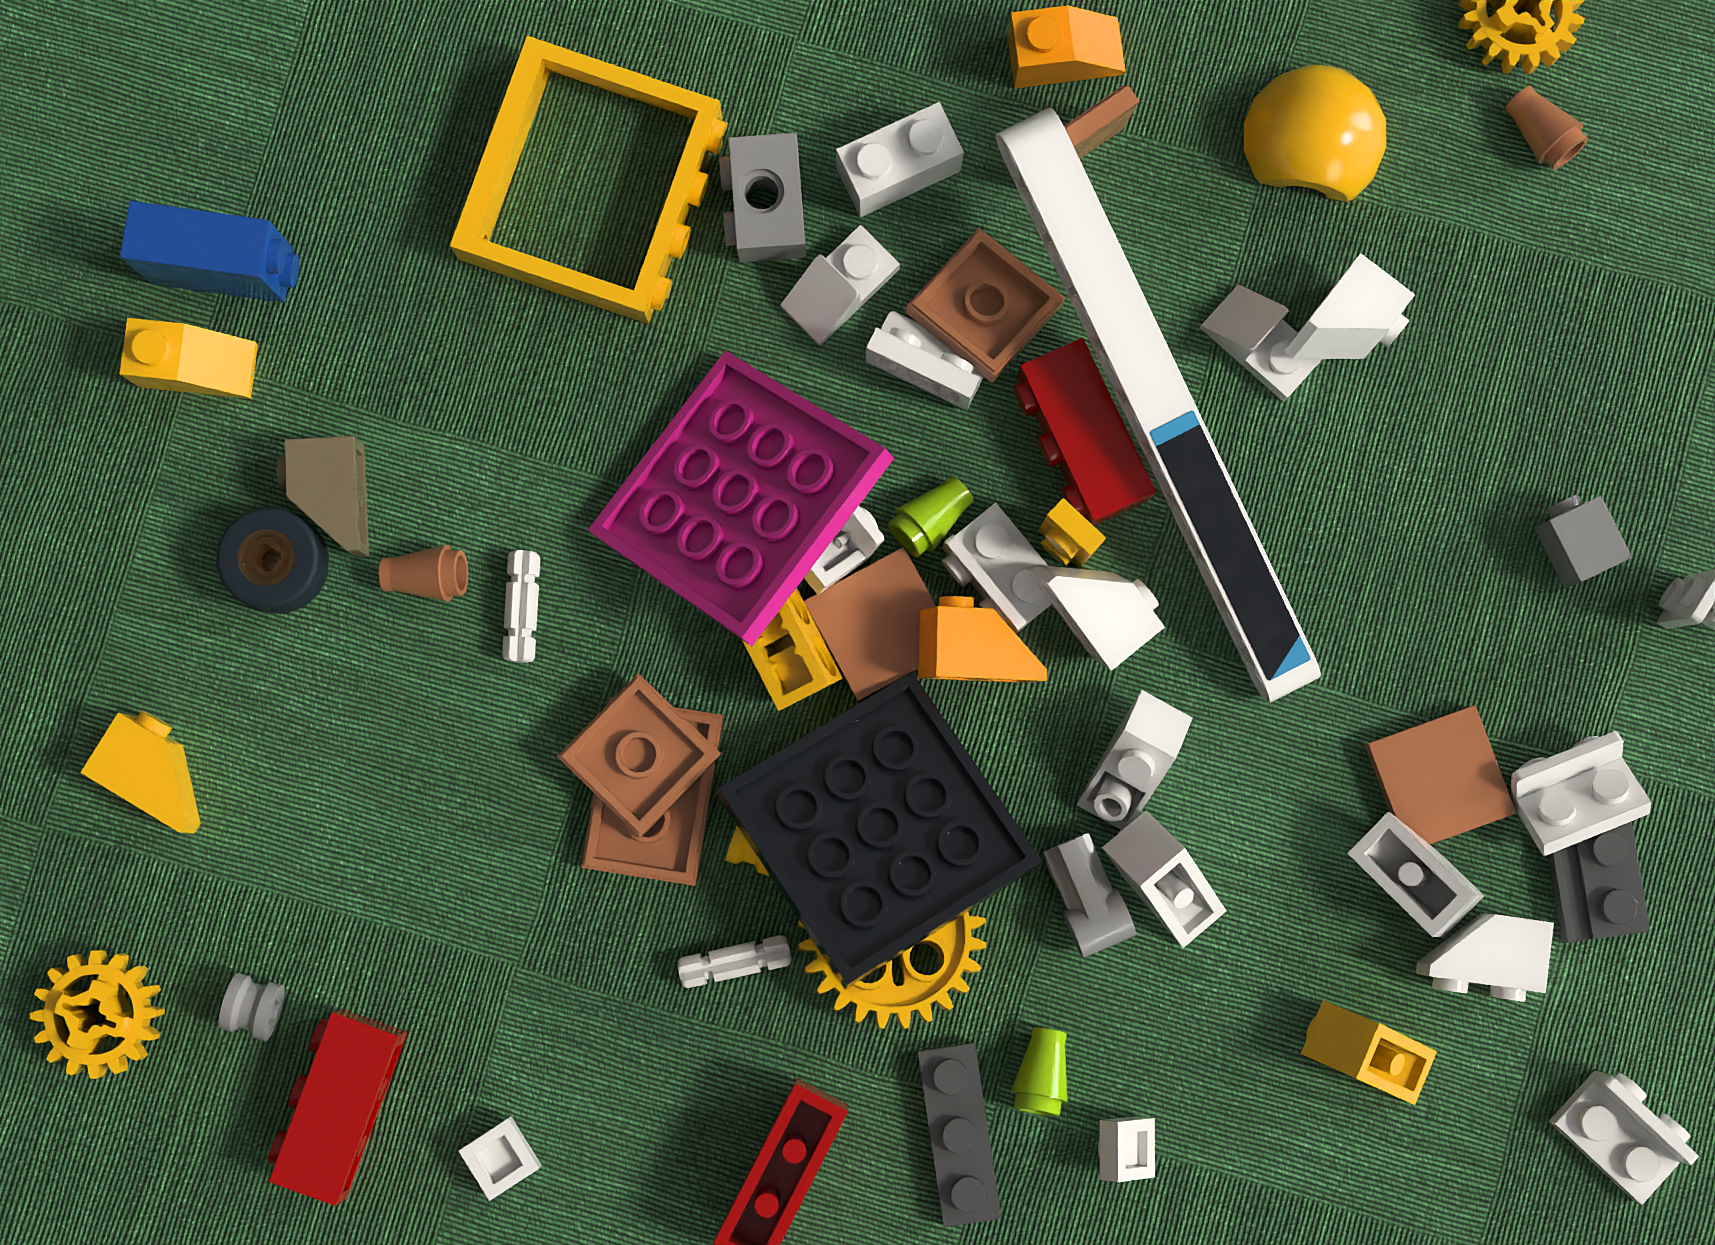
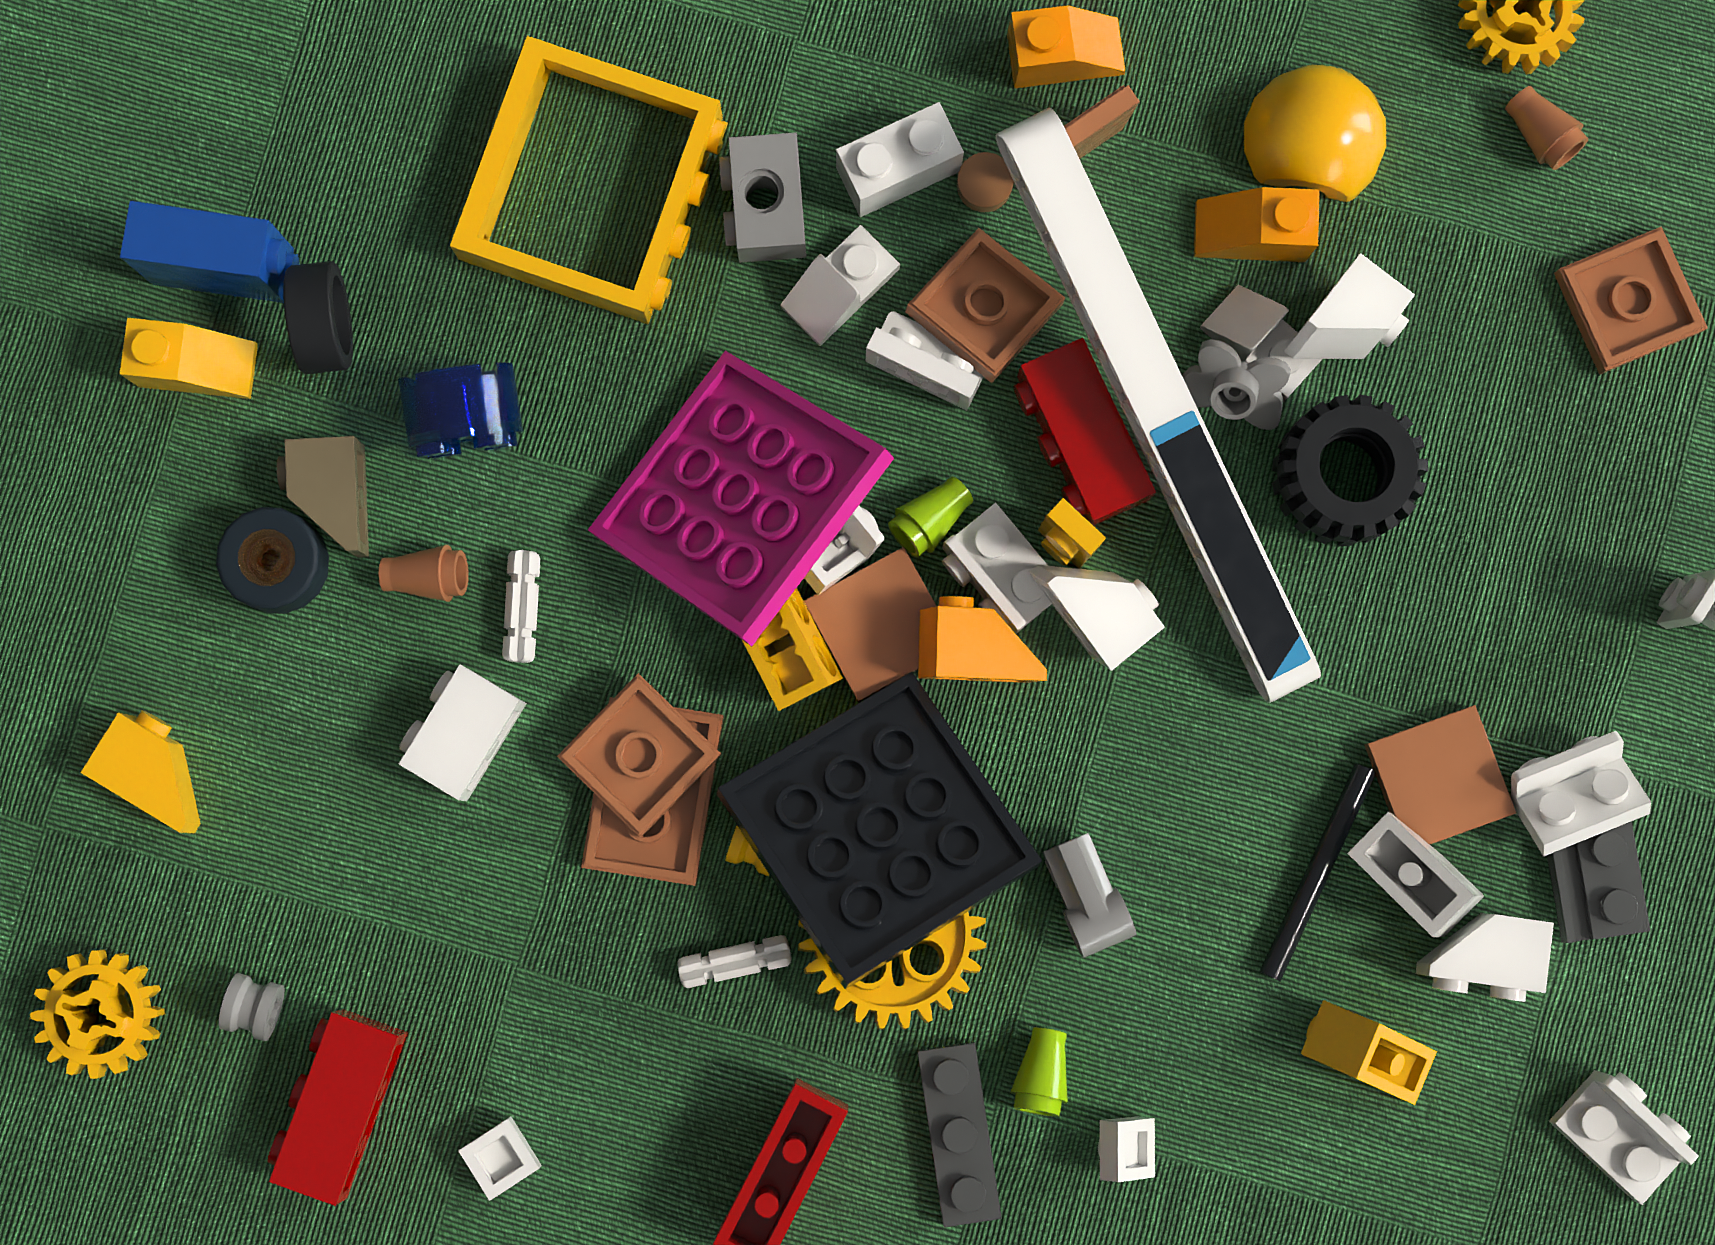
(318, 317): none -> black tyre
(460, 408): none -> clear blue brick
(460, 732): none -> white brick
(984, 182): none -> medium nougat tile
(1135, 761): white slope -> none
(1164, 878): white slope -> none
(1238, 387): none -> light grey animal
(1258, 225): none -> light orange slope
(1317, 872): none -> black bar
(1388, 446): none -> black tyre
(1581, 539): light grey brick -> none
(1630, 300): none -> nougat tile

